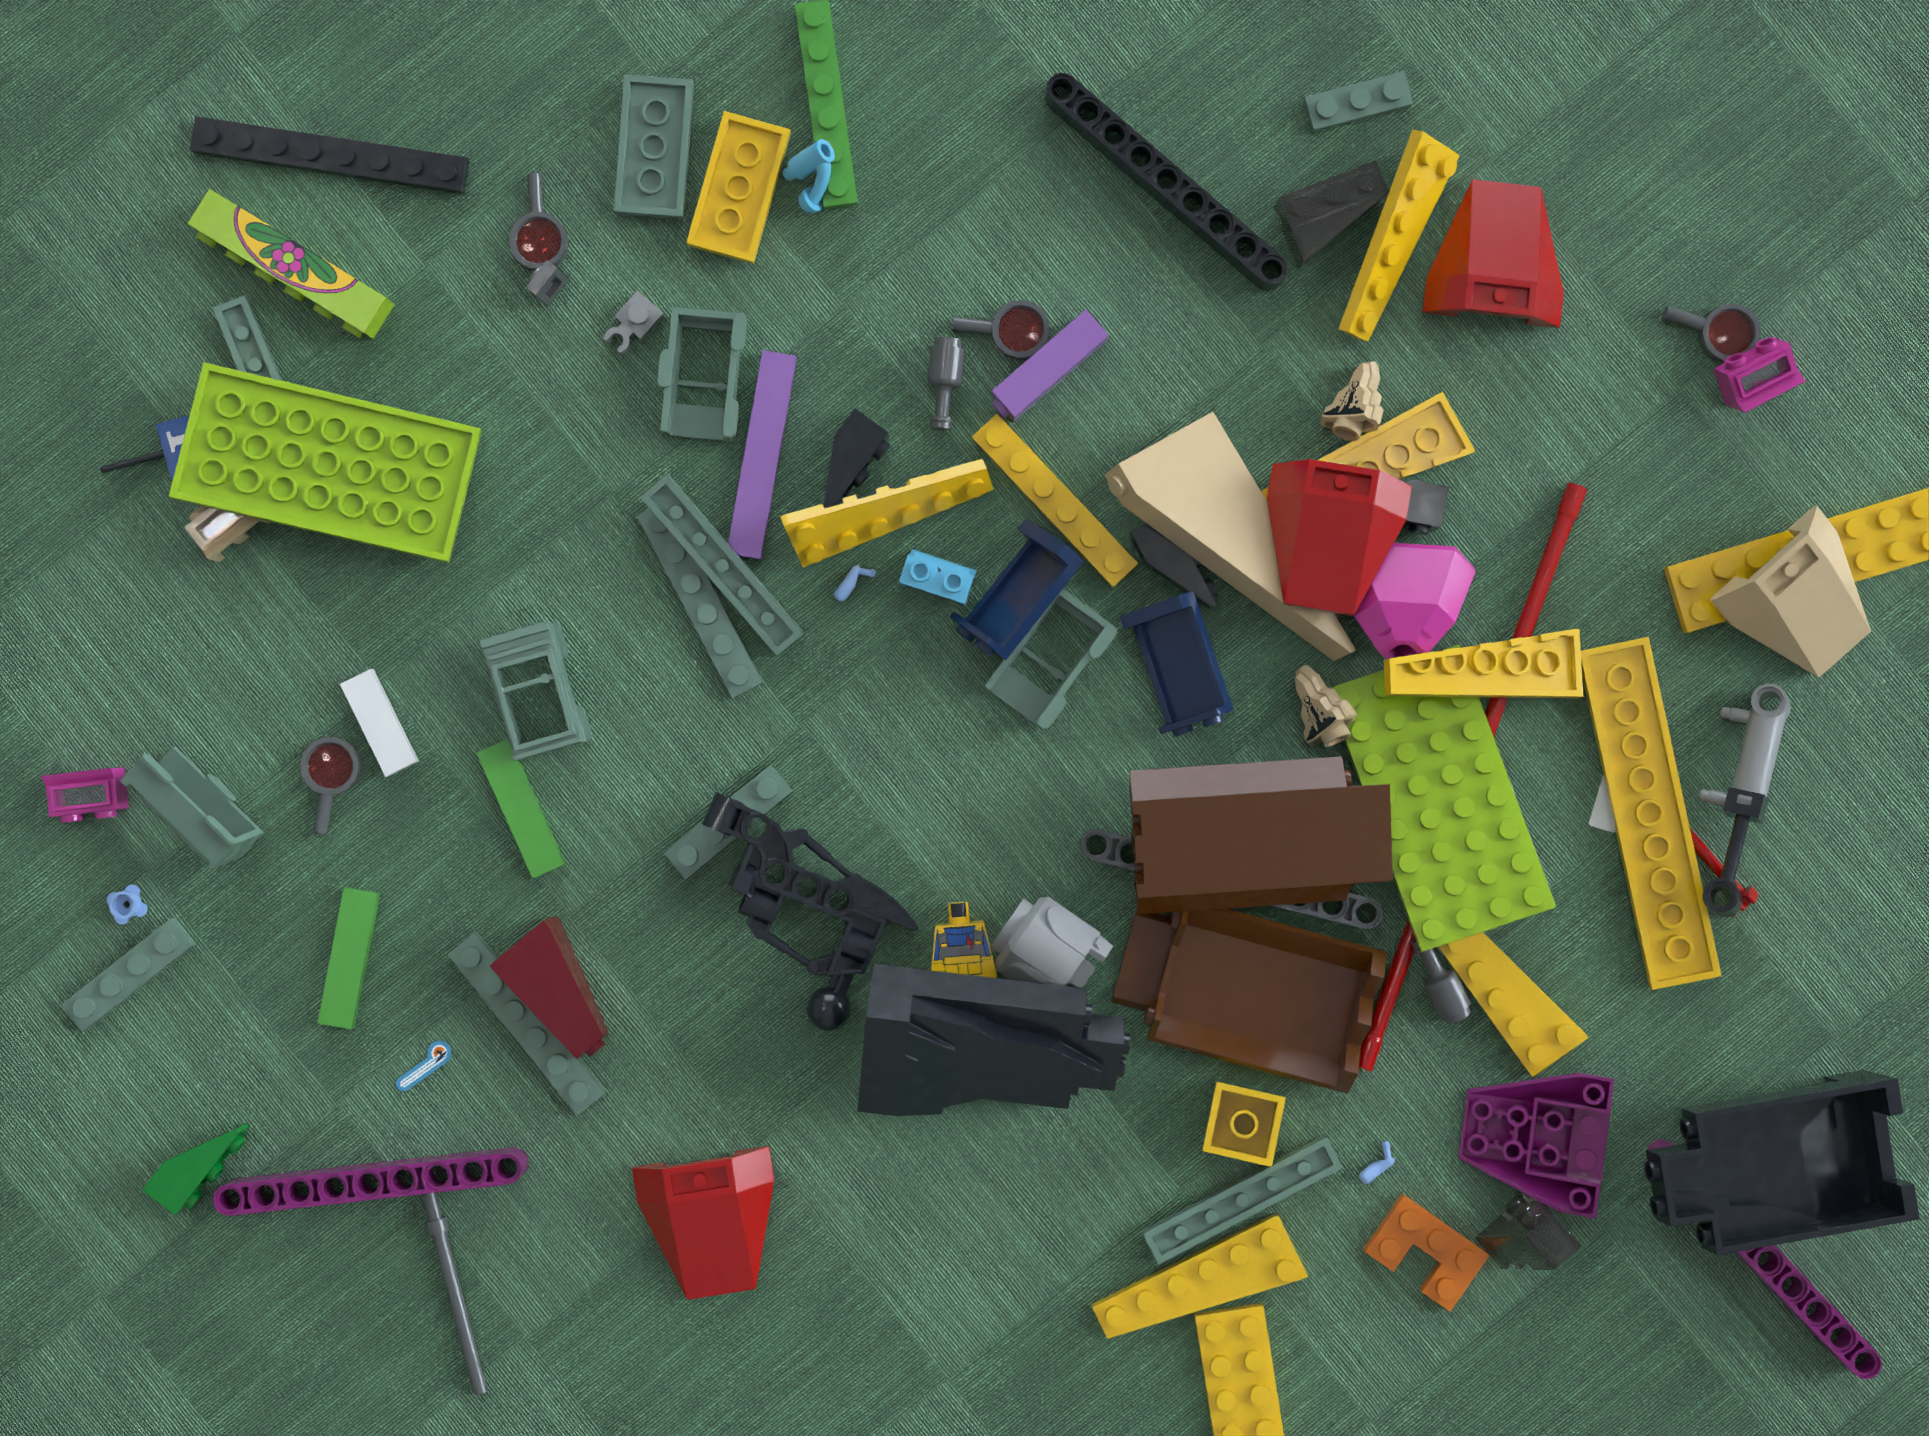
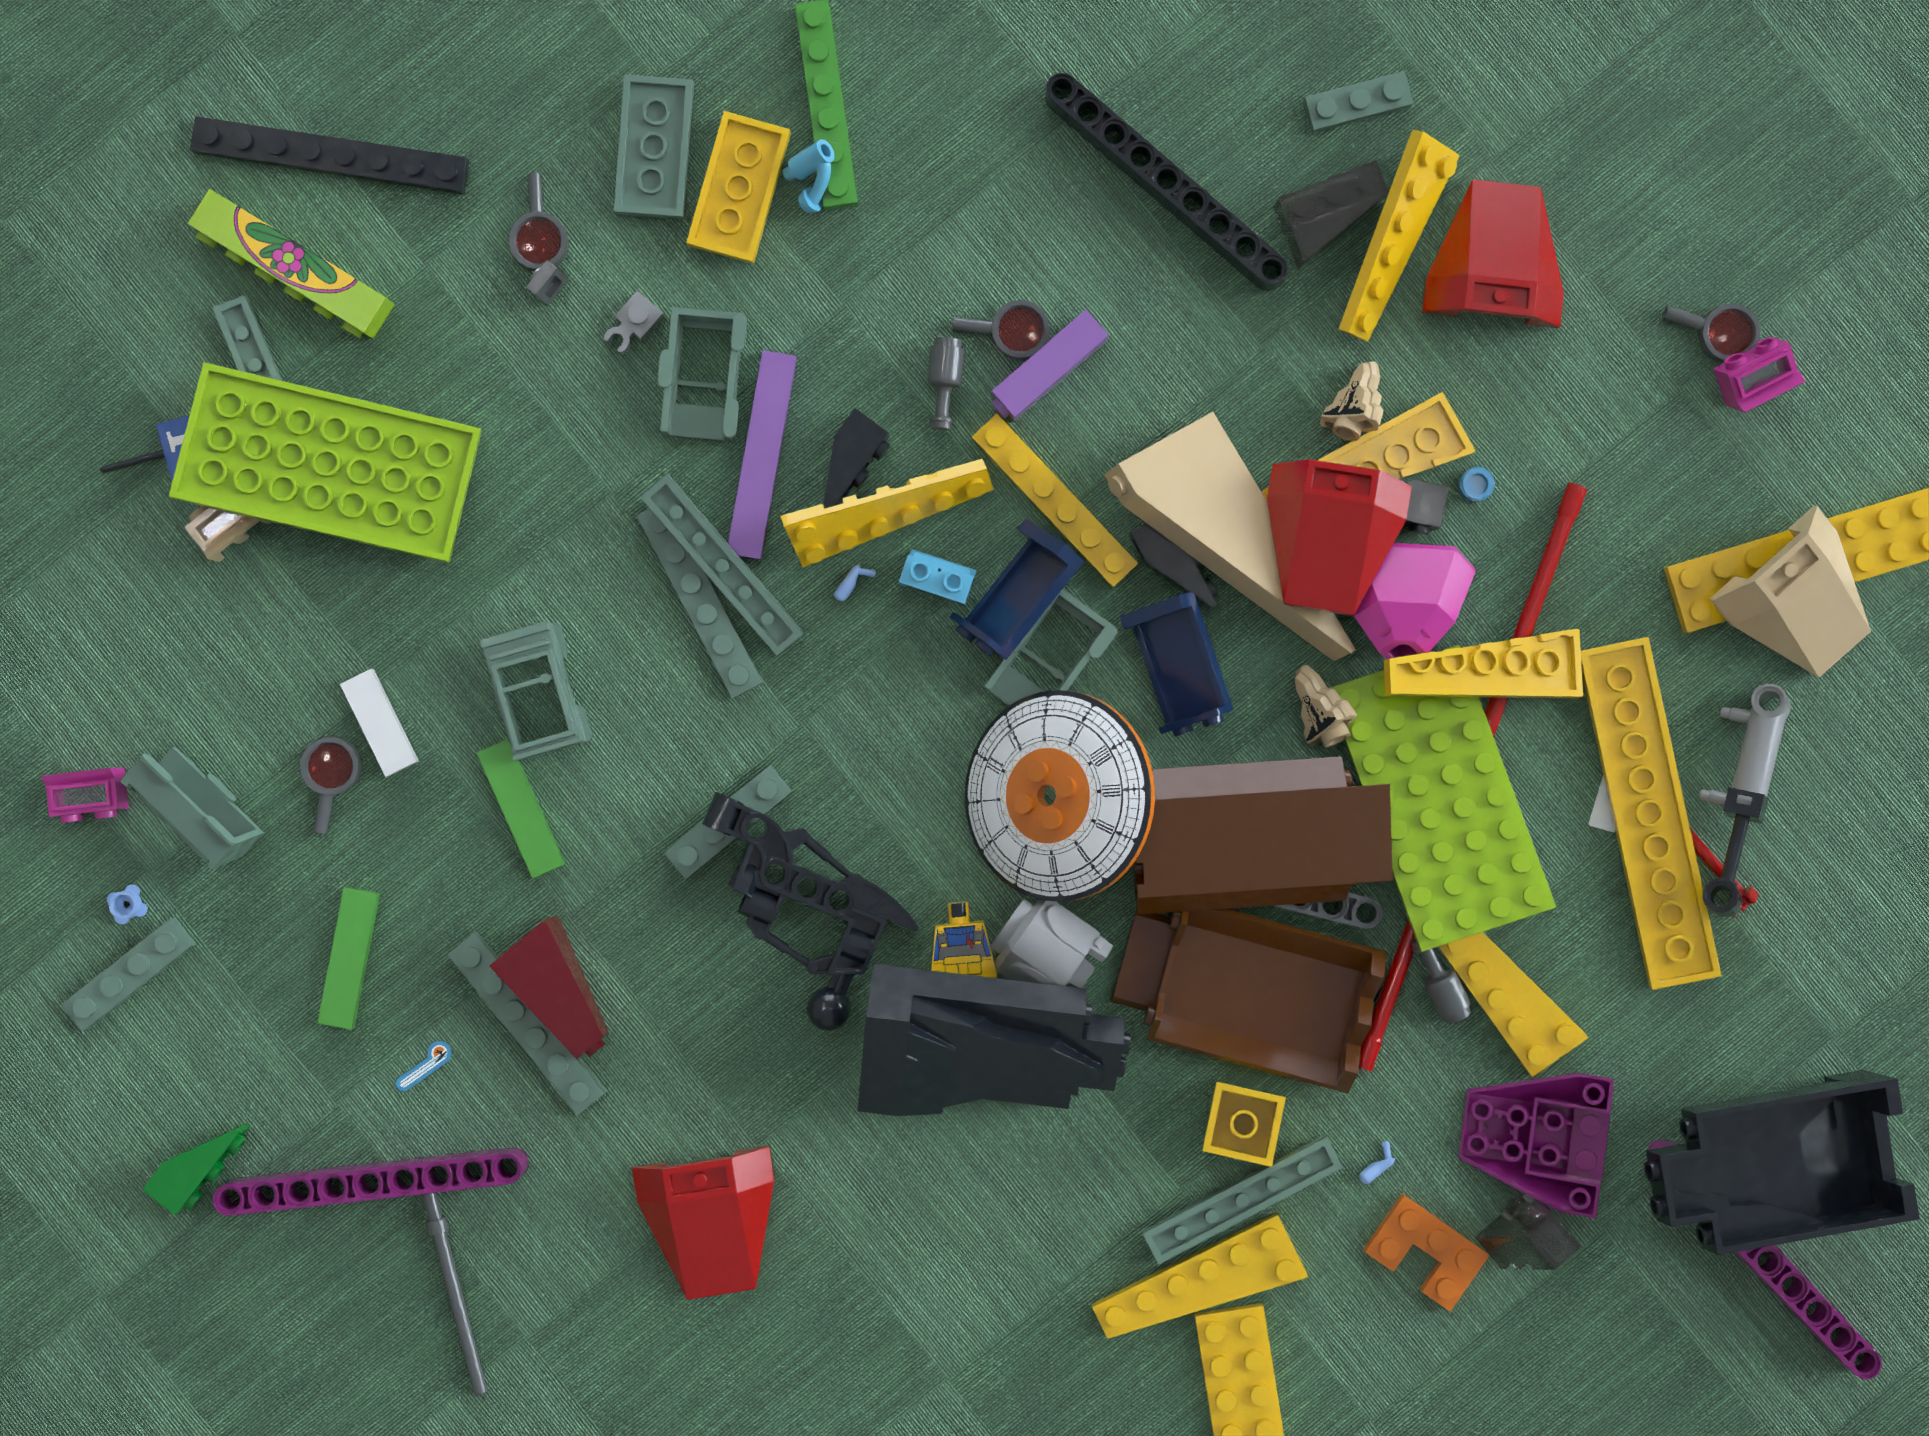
(1099, 804): none -> dish
(1476, 484): none -> dark azure tile

